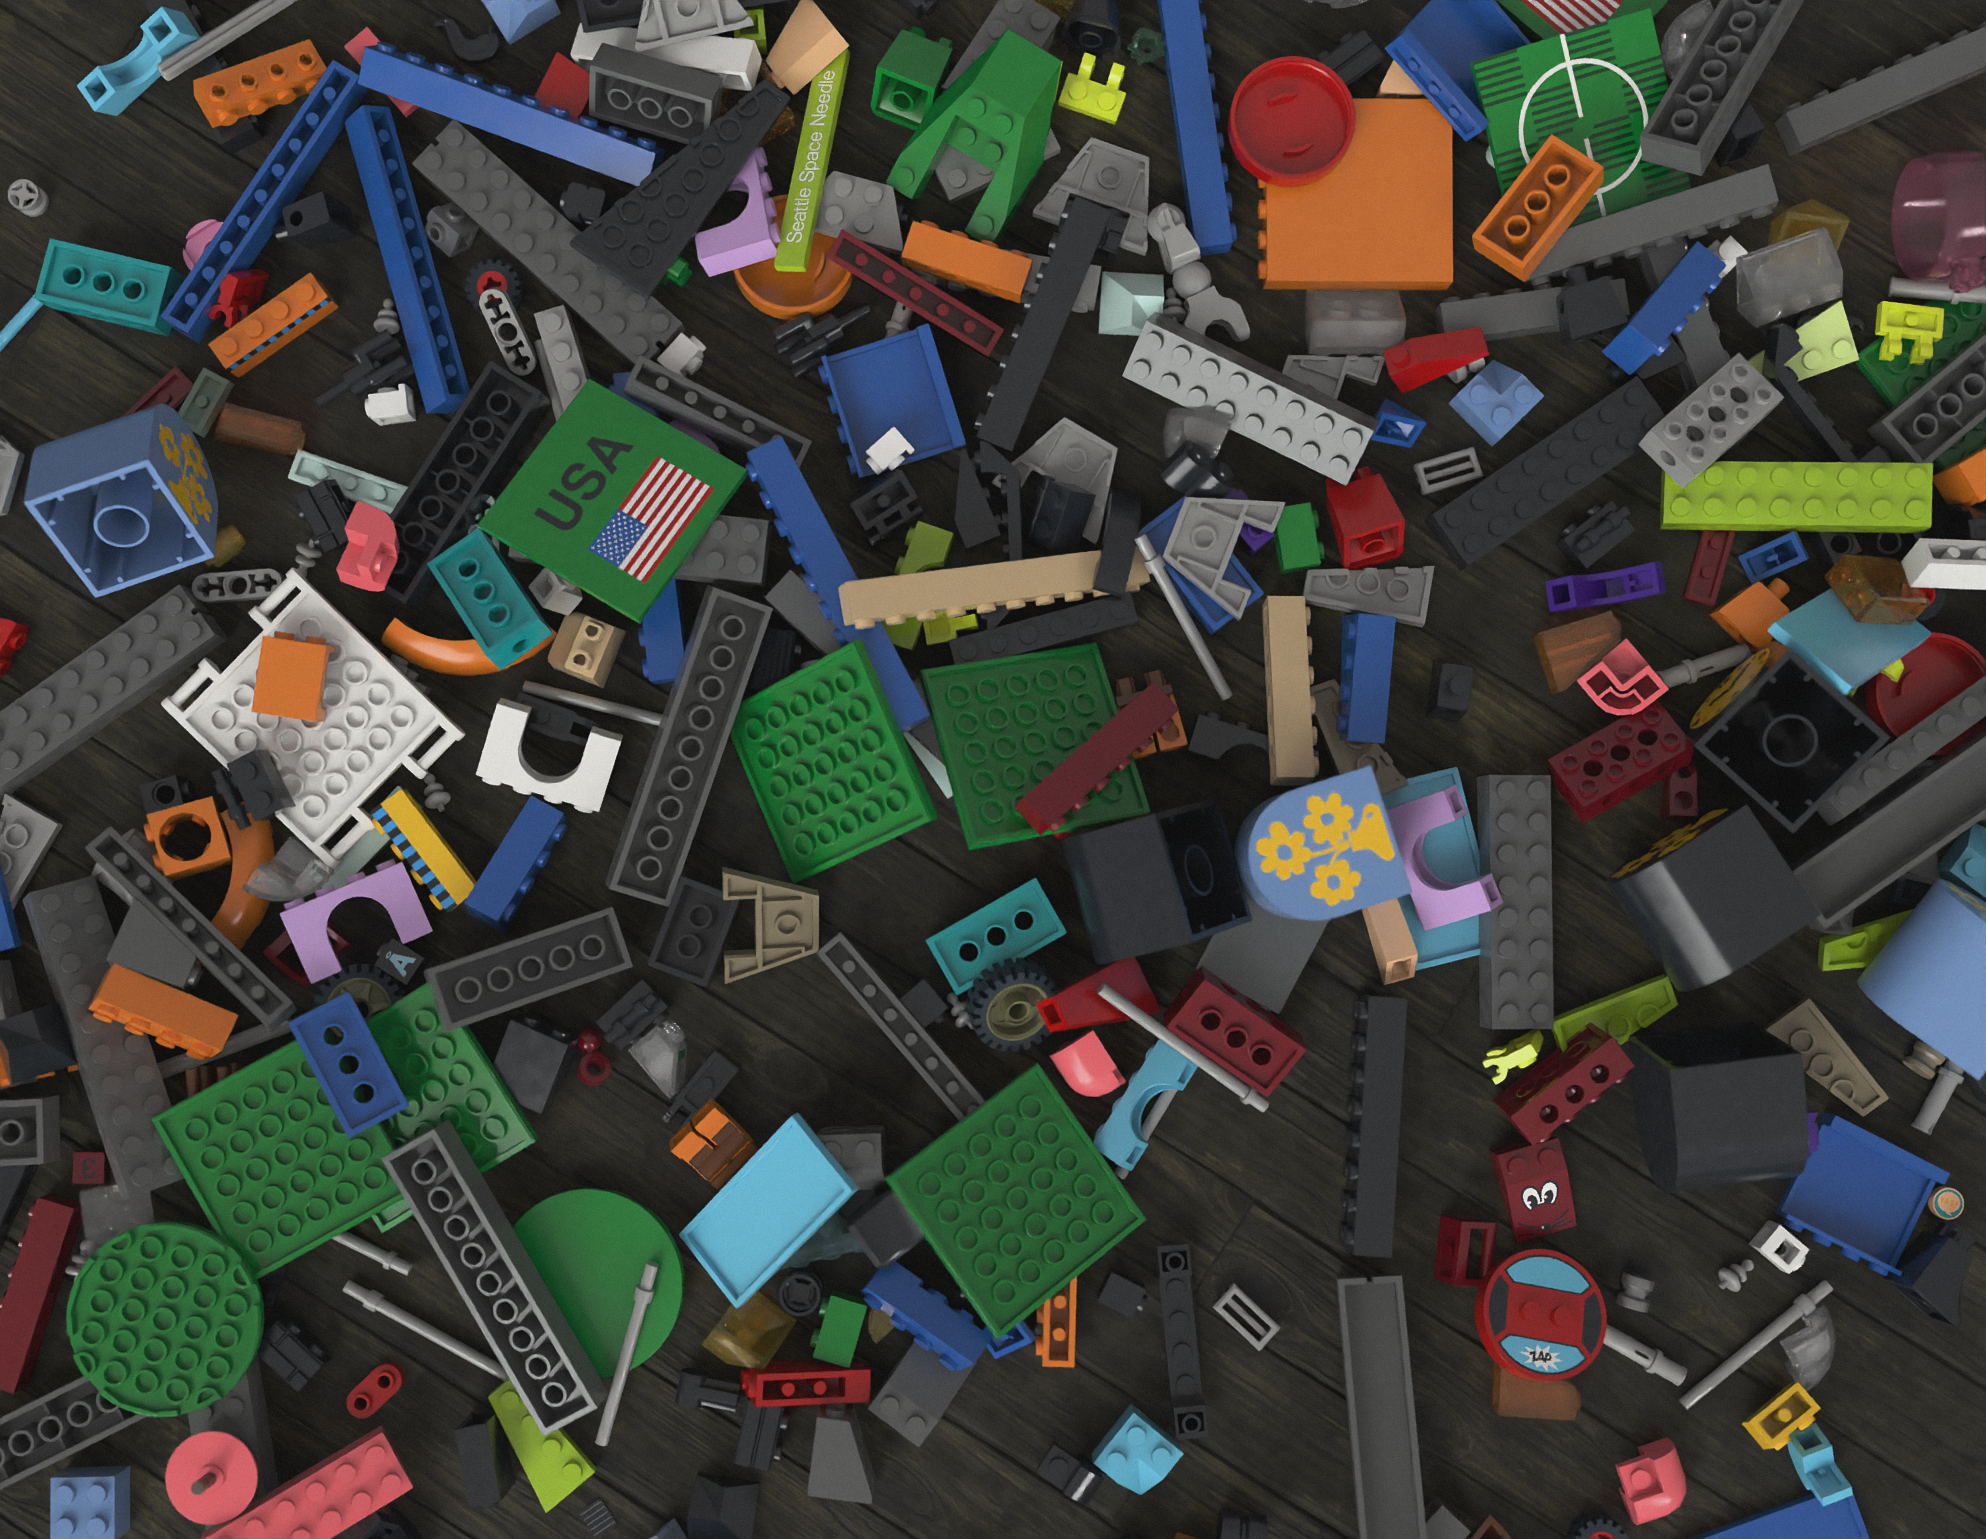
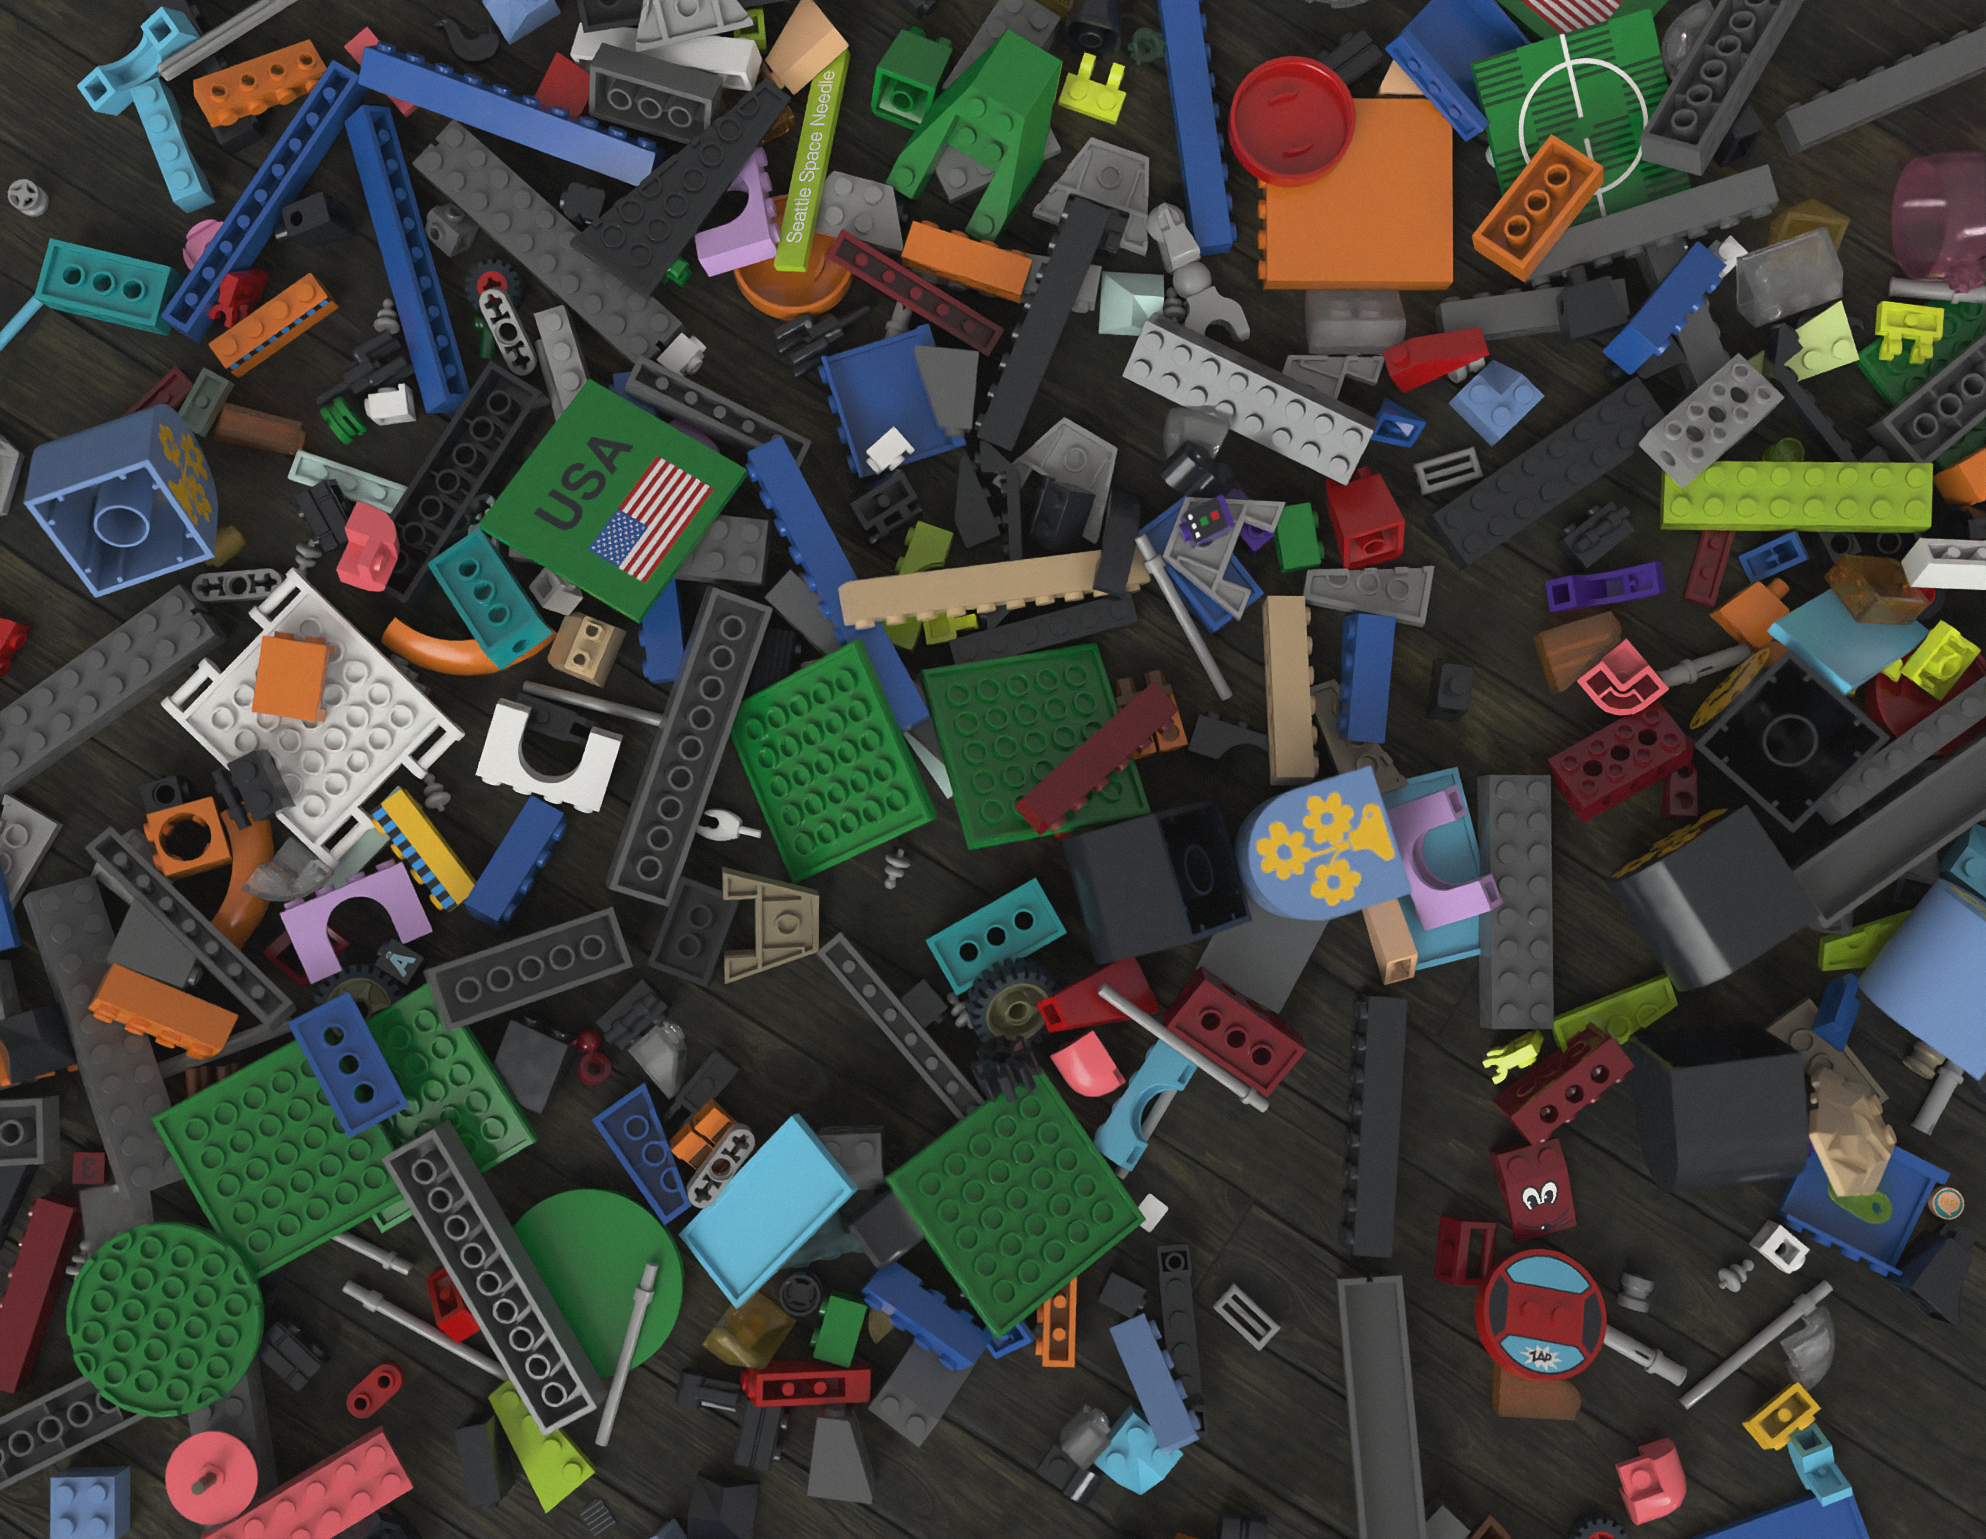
(162, 124): none -> medium azure arch
(343, 420): none -> green wheel
(449, 1307): none -> red slope
(487, 342): none -> dark green arm
(642, 1146): none -> blue wedge
(700, 1179): none -> light grey beam
(729, 826): none -> white hand
(894, 870): none -> light grey hair
(949, 386): none -> dark grey slope
(1006, 1068): none -> black gear
(1086, 1436): none -> clear brick
(1153, 1211): none -> white sticker
(1154, 1384): none -> medium blue brick
(1206, 522): none -> slope
(1789, 451): none -> clear neon green wheel
(1837, 1011): none -> blue panel
(1849, 1134): none -> tan wedge
(1862, 1205): none -> clear neon green plate
(1940, 660): none -> neon yellow brick

